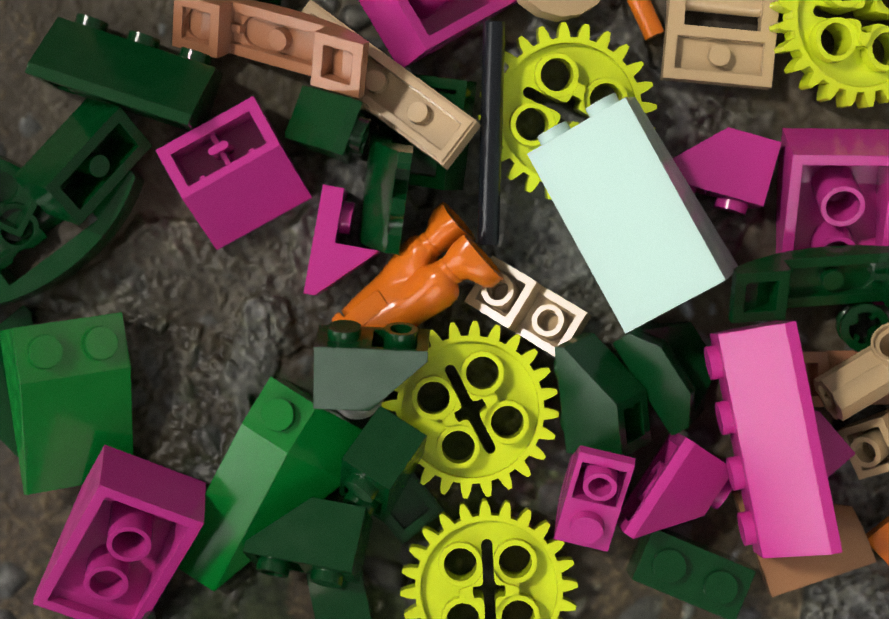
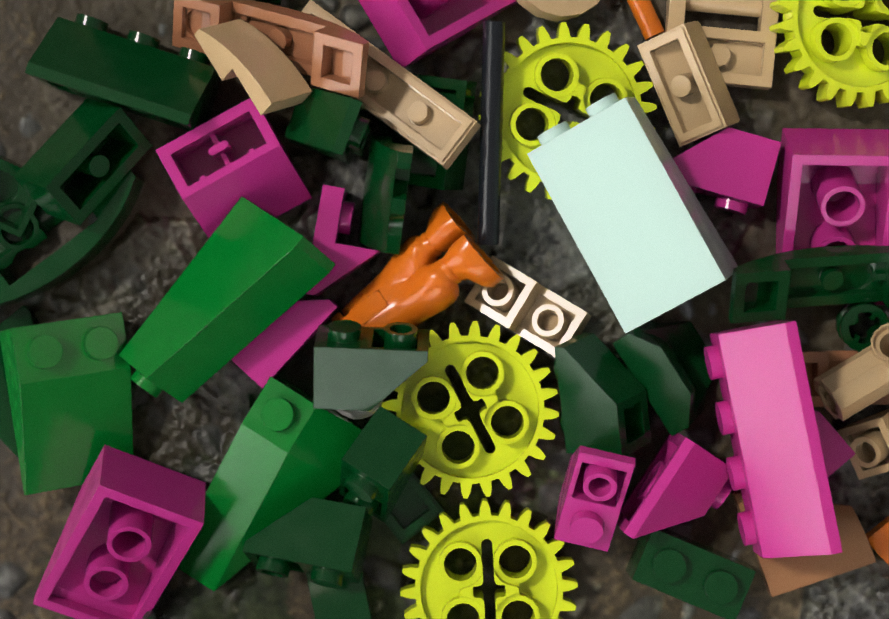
(223, 301): none -> green slope
(259, 64): none -> tan slope
(283, 339): none -> dark pink slope
(688, 82): none -> tan slope

